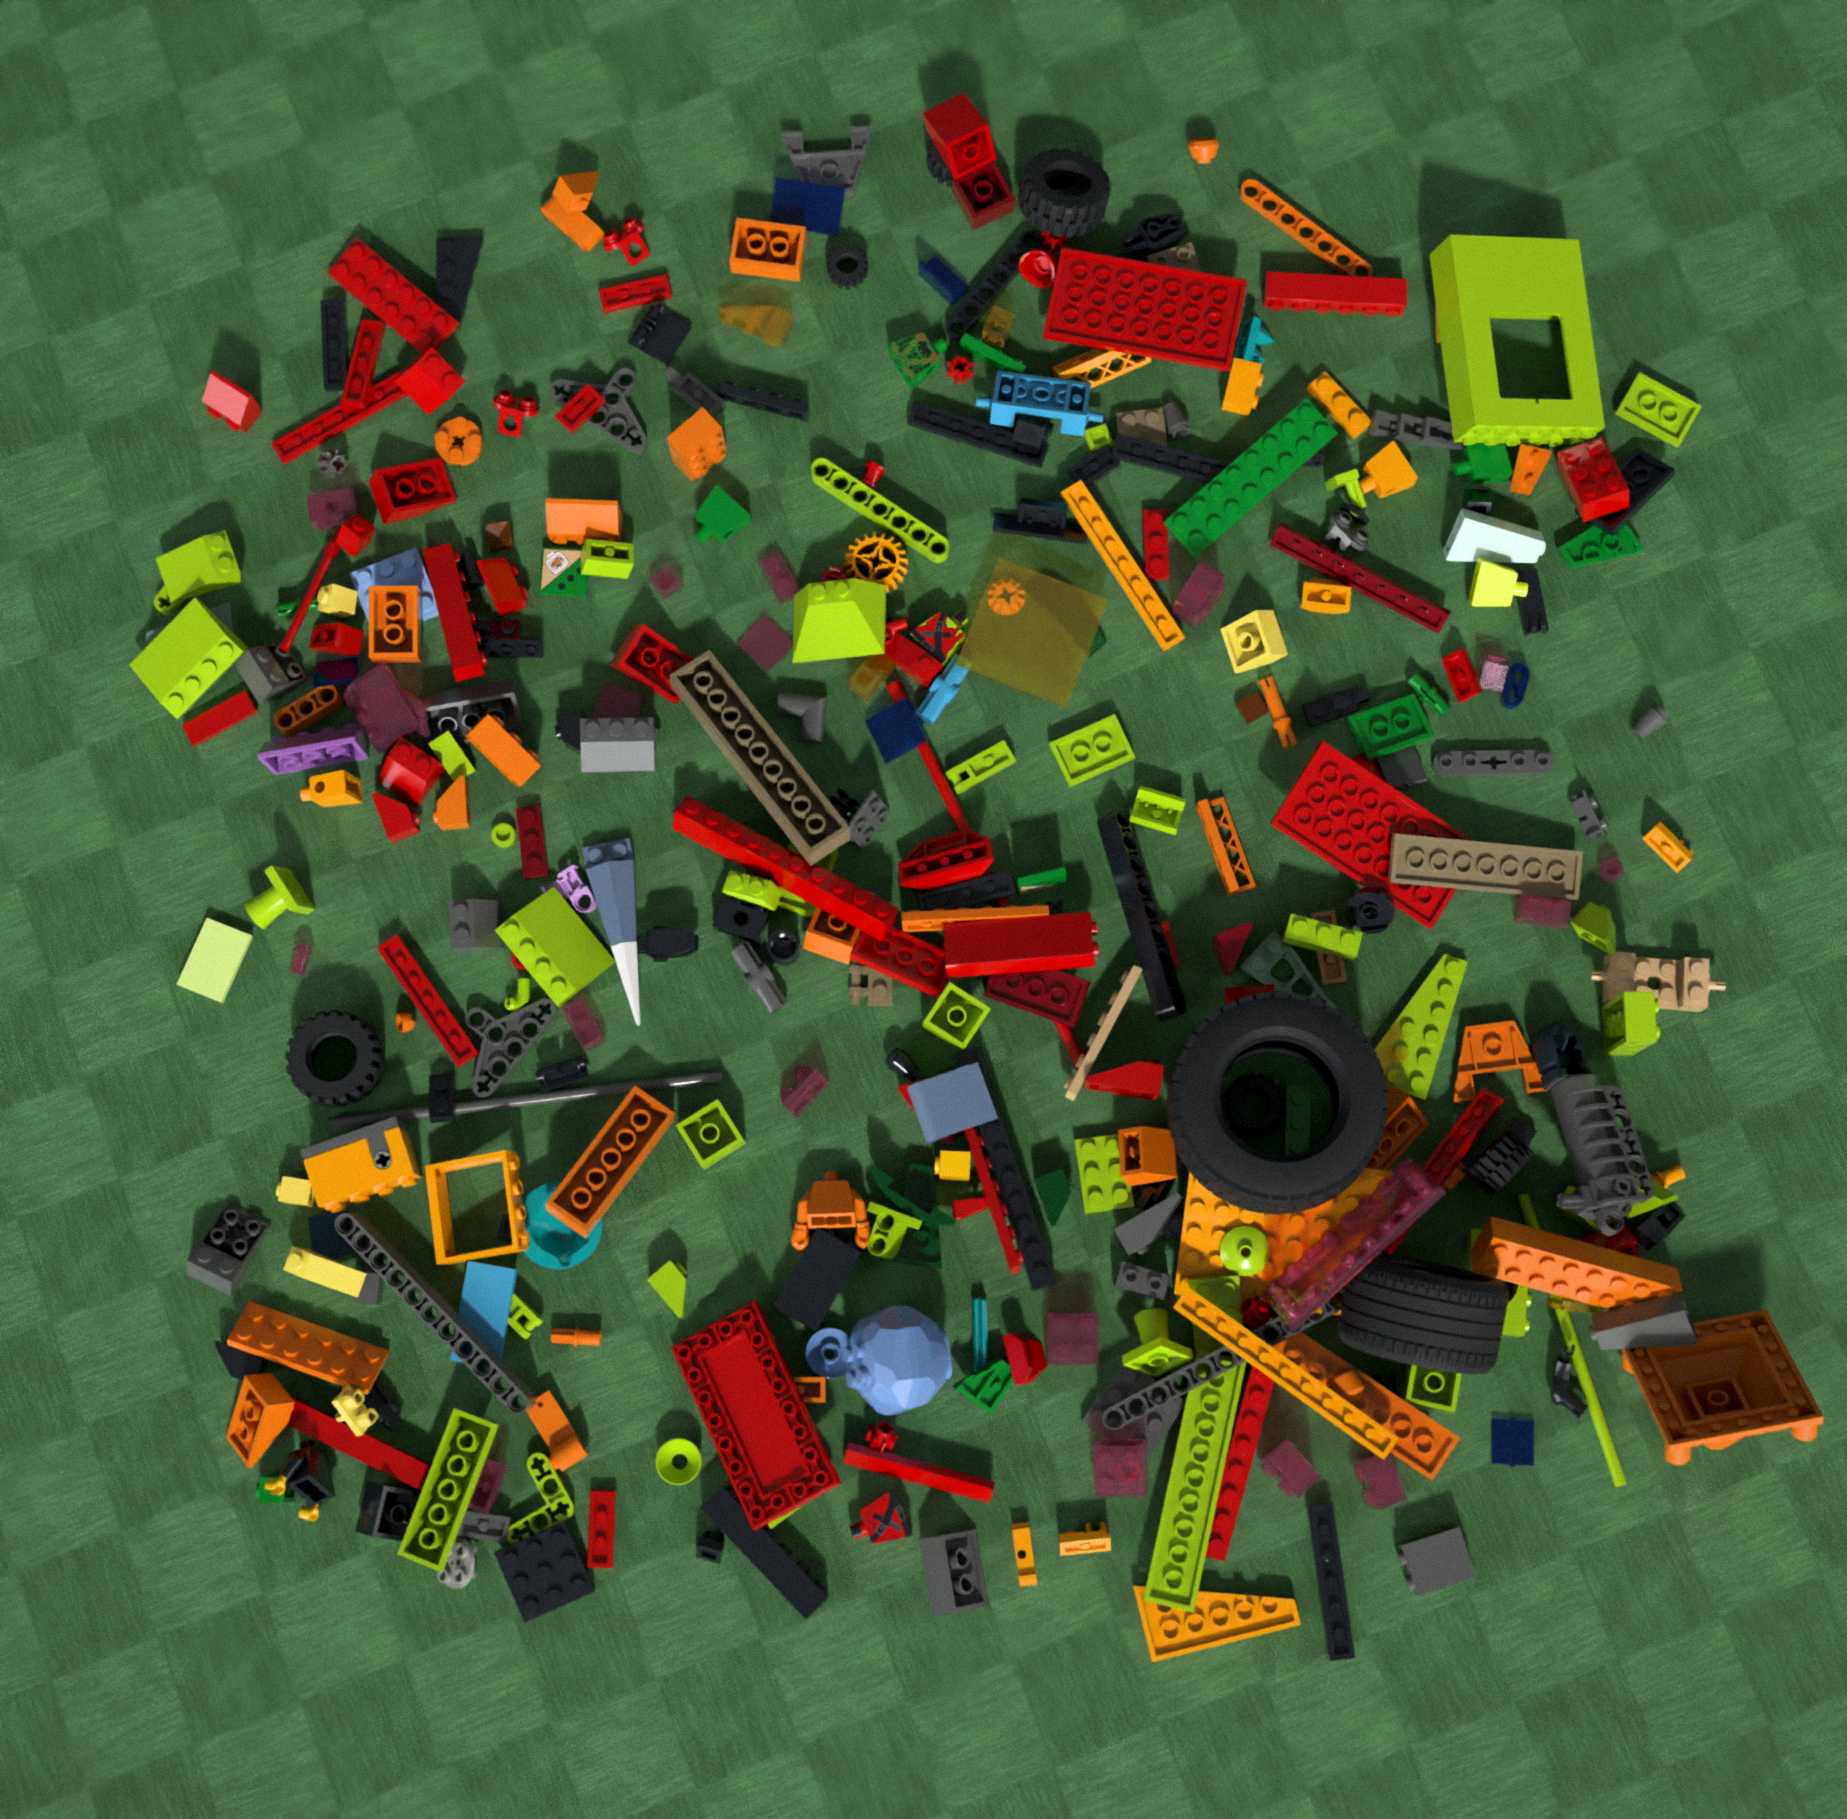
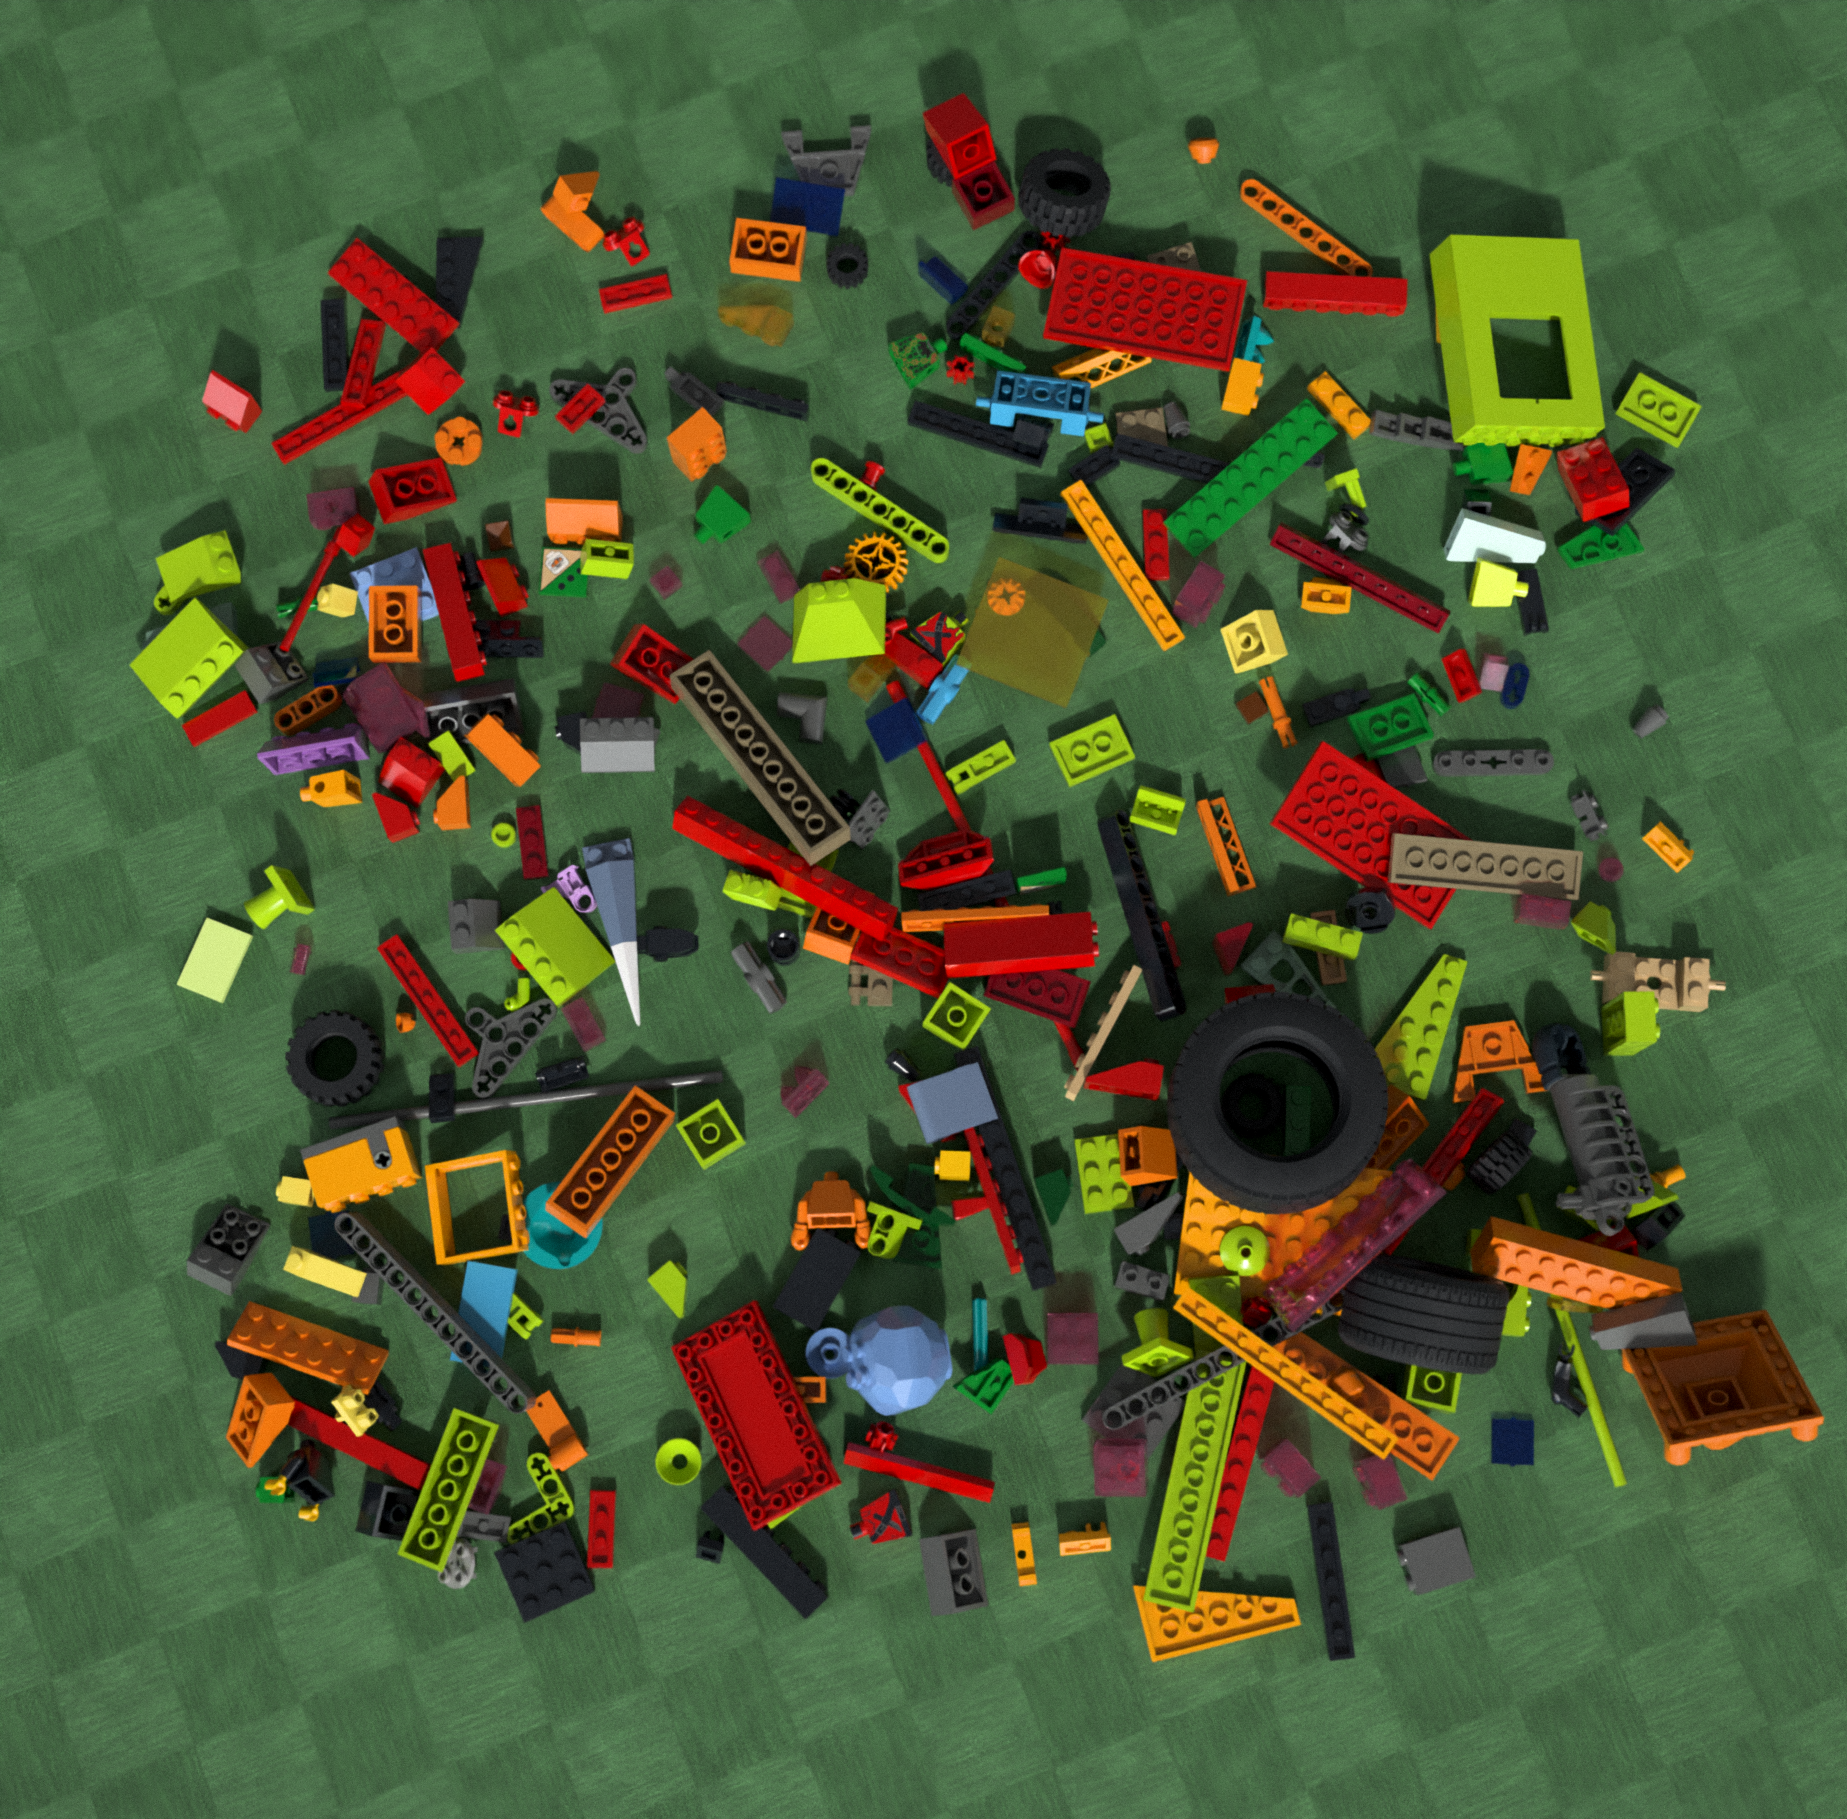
(332, 463): dark grey gear -> none
(336, 639): red slope -> none
(659, 334): black hinge -> none
(750, 931): black brick -> none
(1155, 234): black hinge -> none
(1387, 472): light orange torso -> none

